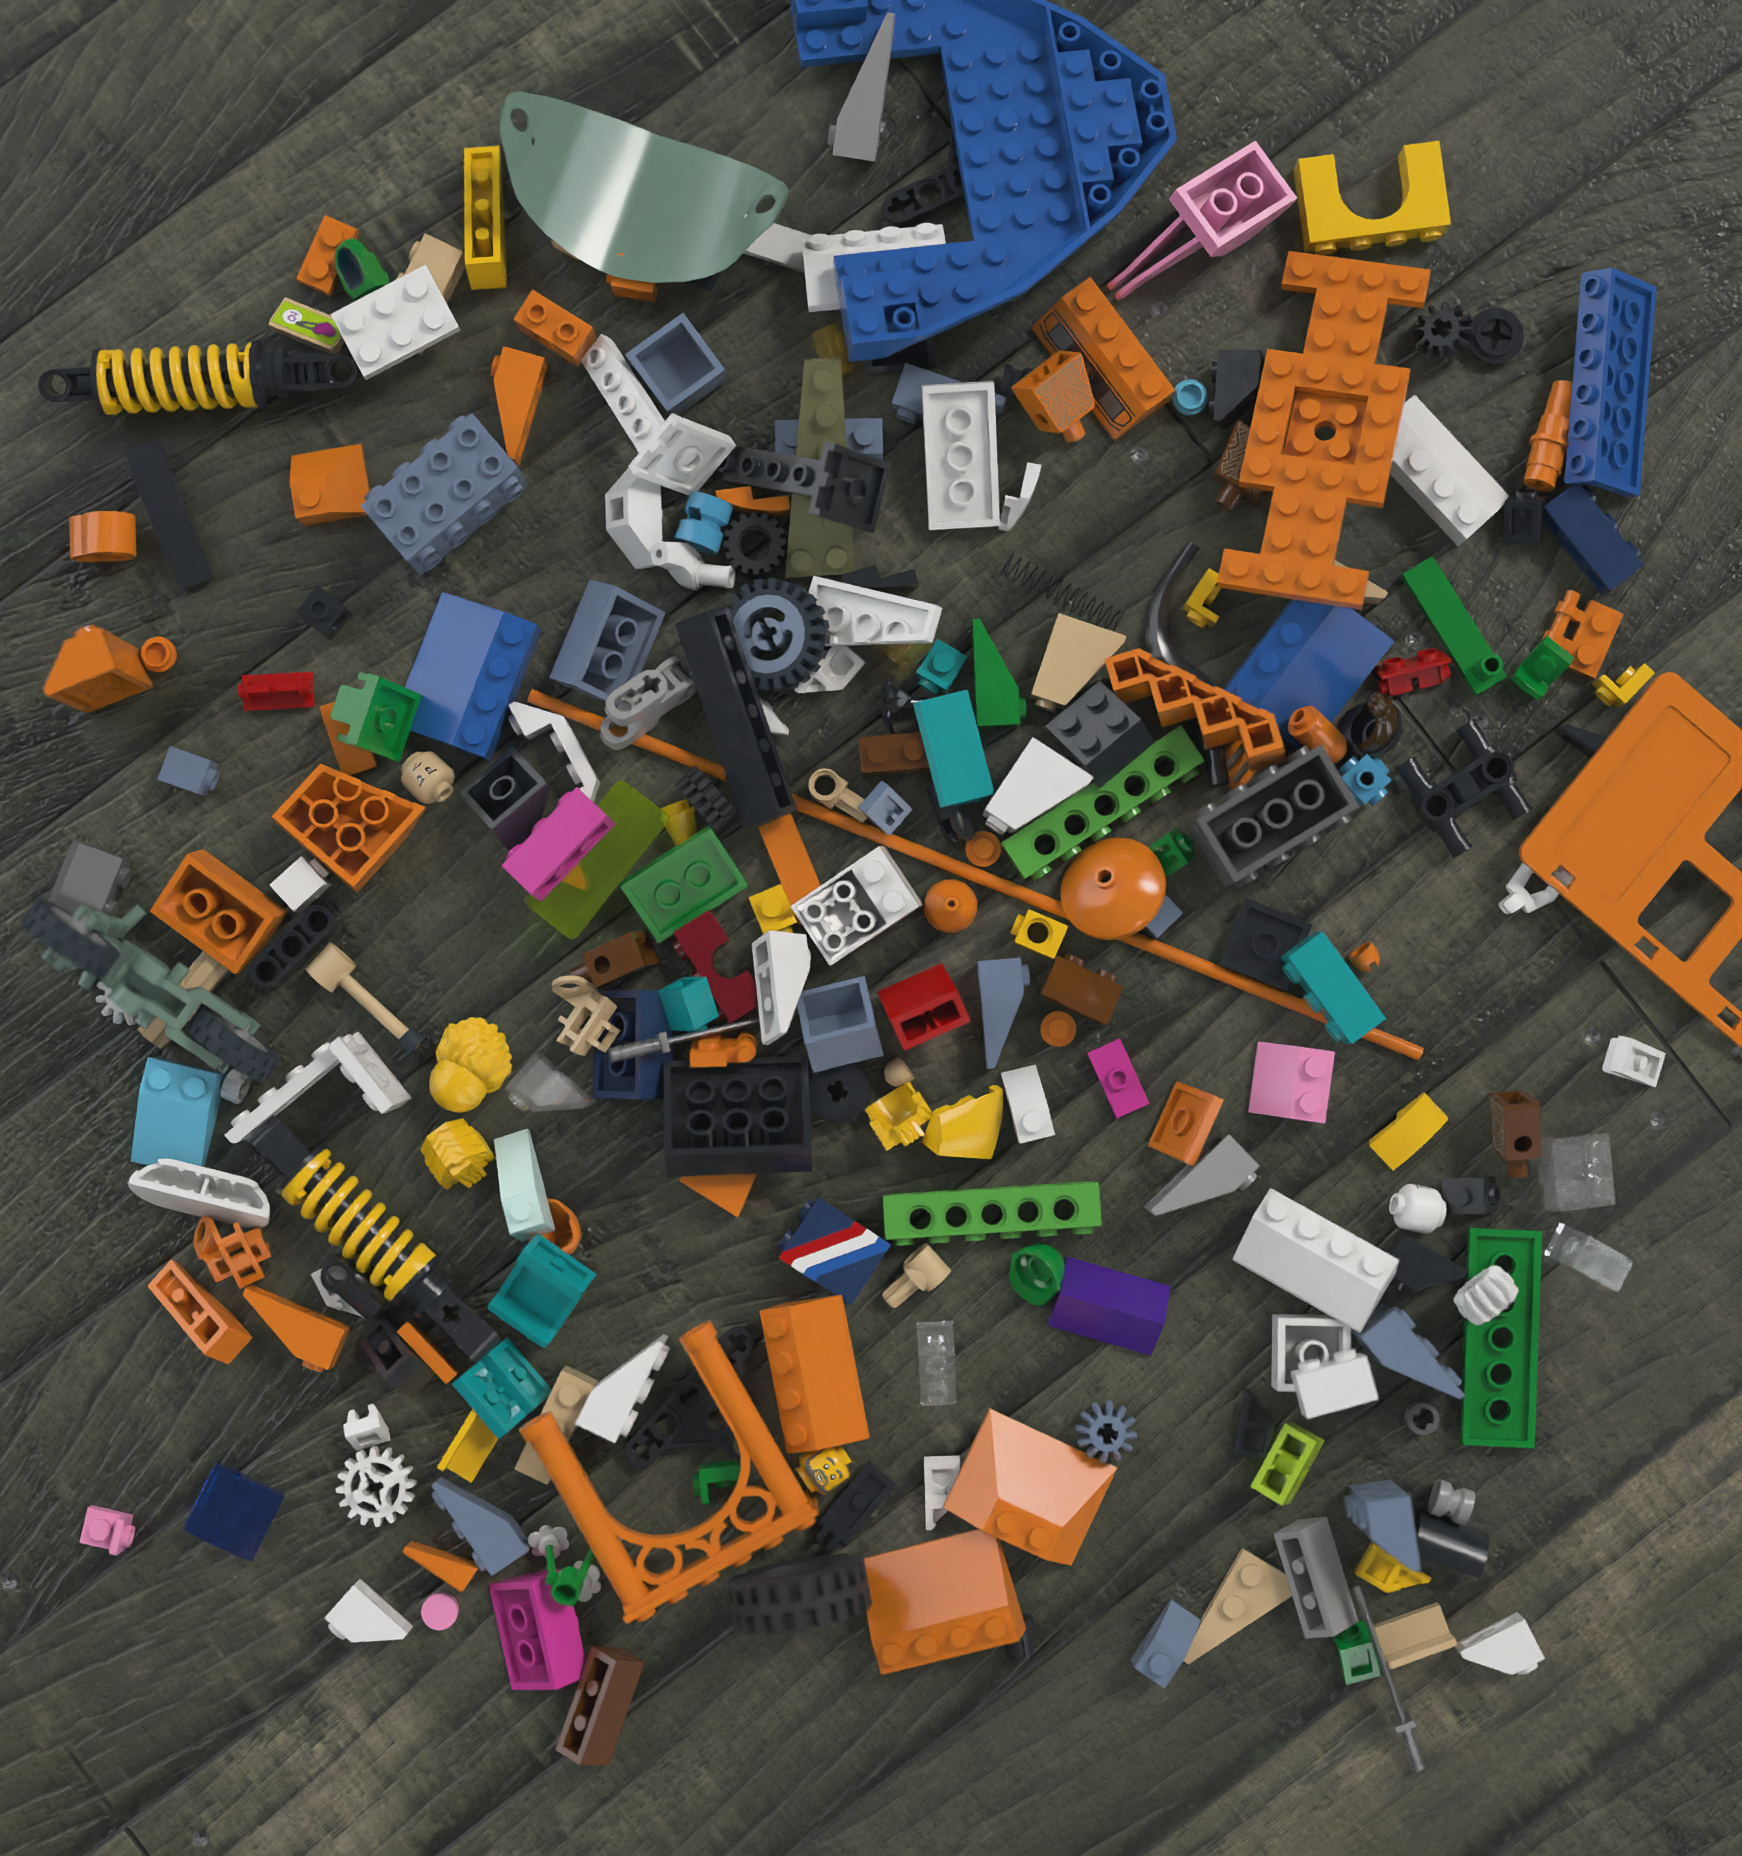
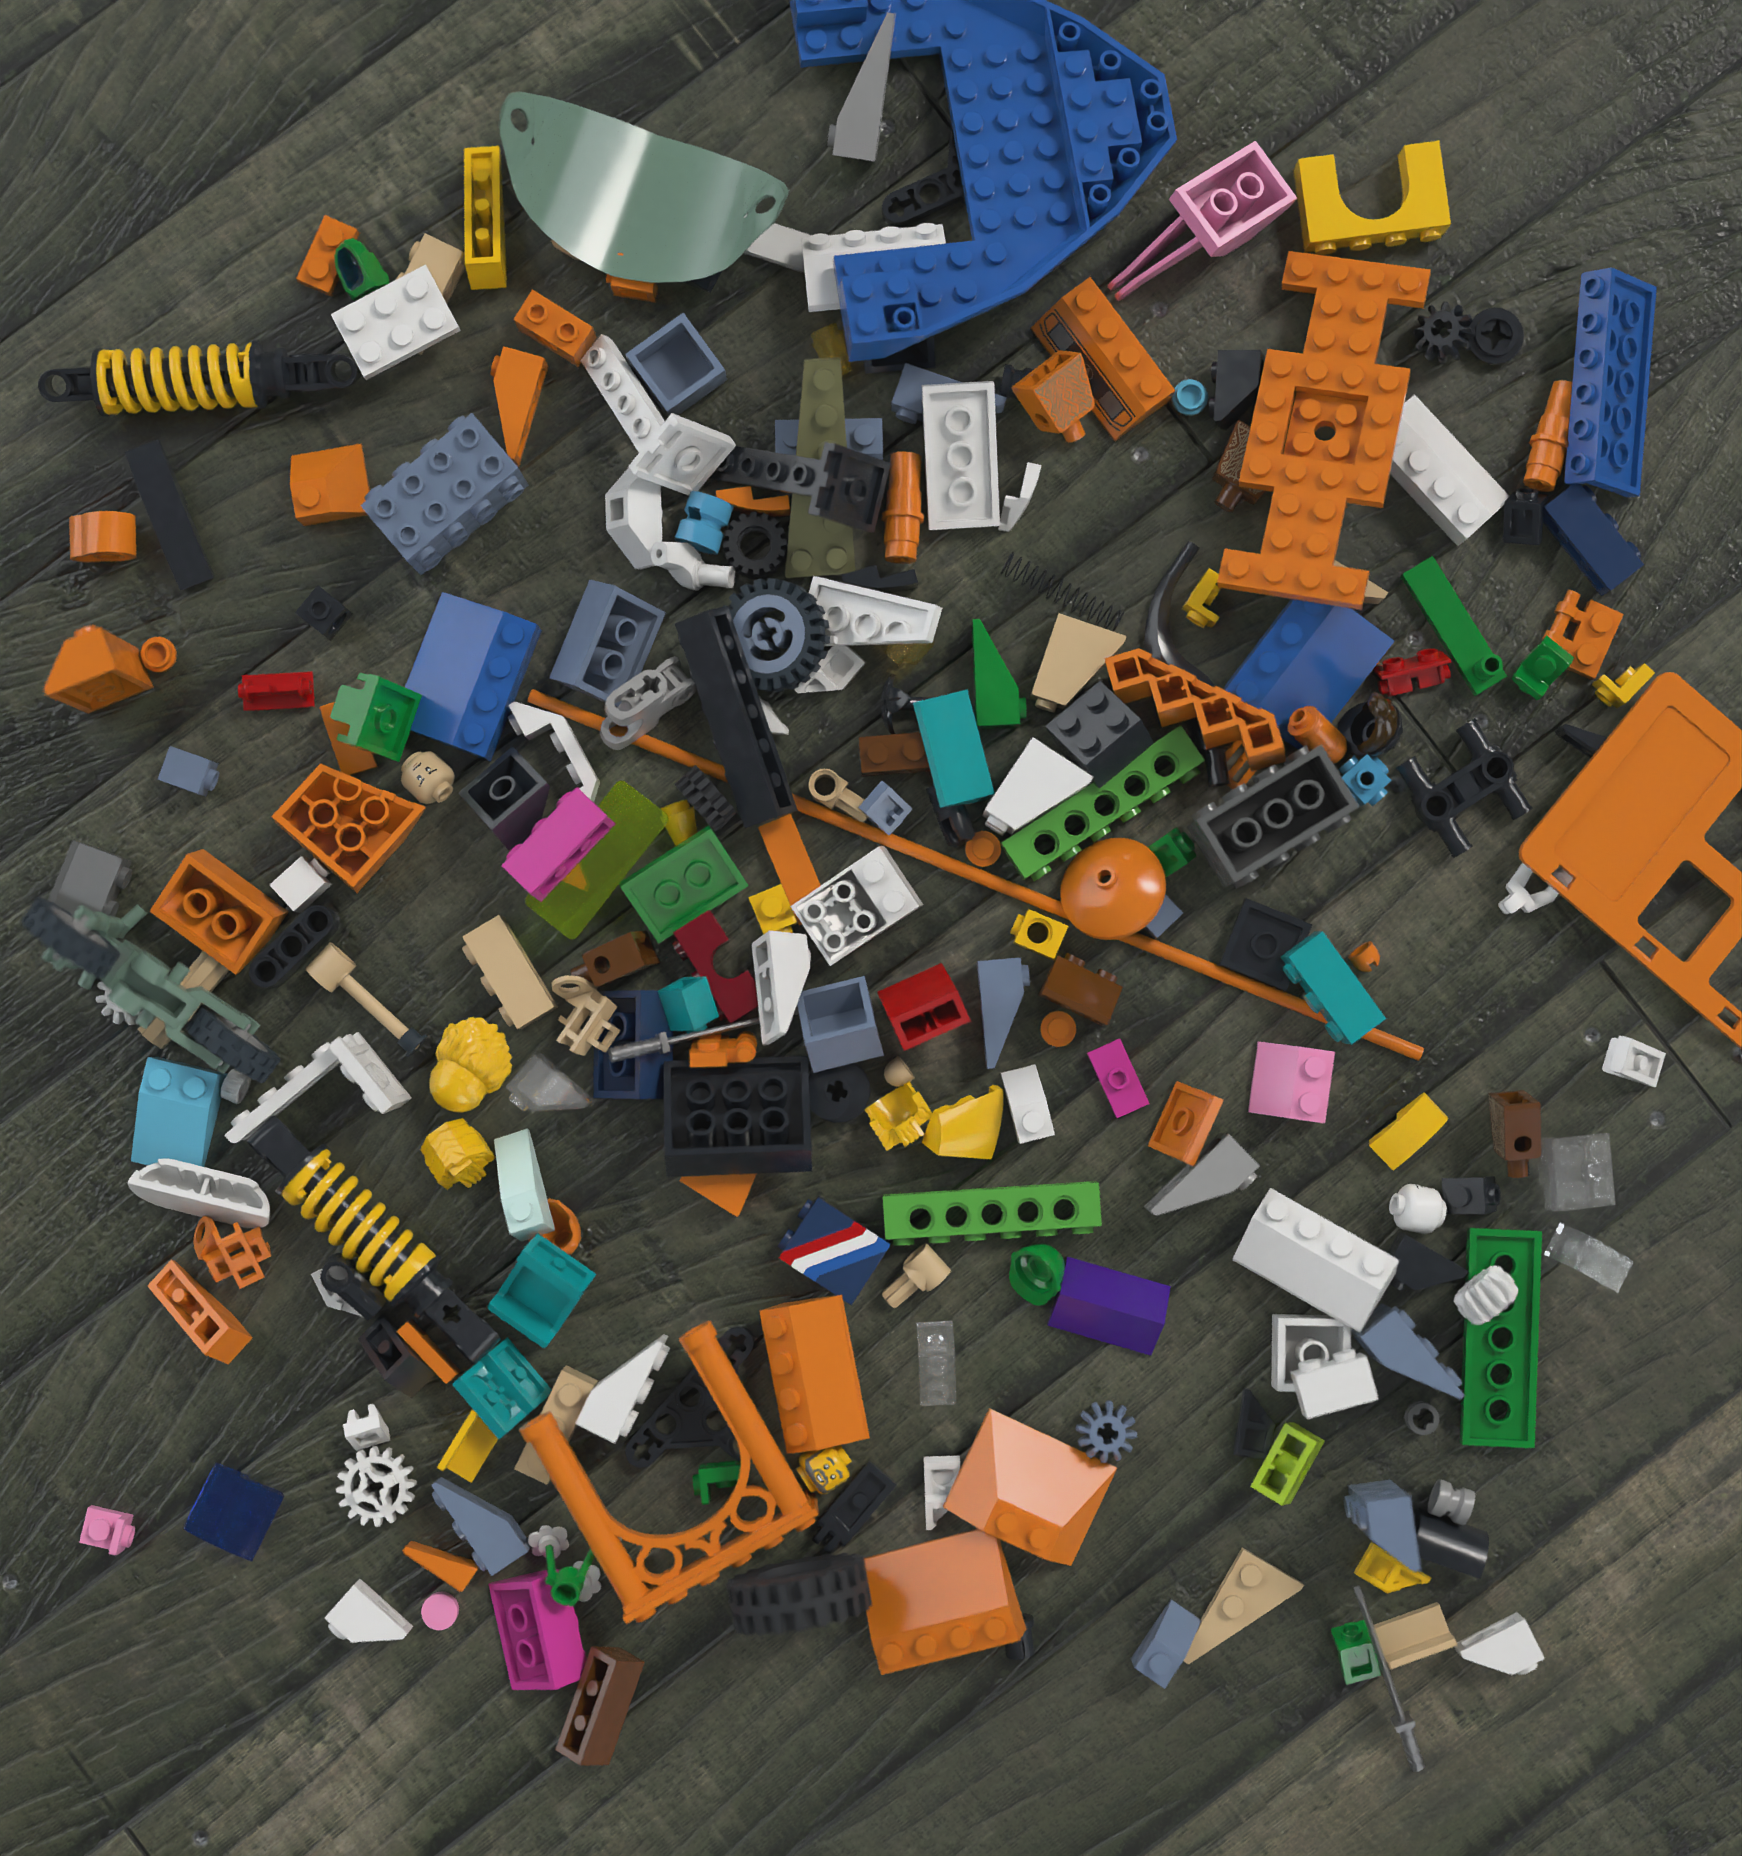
(302, 1330): orange slope -> none
(307, 326): slope -> none
(508, 973): none -> tan brick
(903, 508): none -> orange piece
(940, 668): teal bracket -> none
(950, 906): orange helmet -> none
(1316, 1577): light grey brick -> none

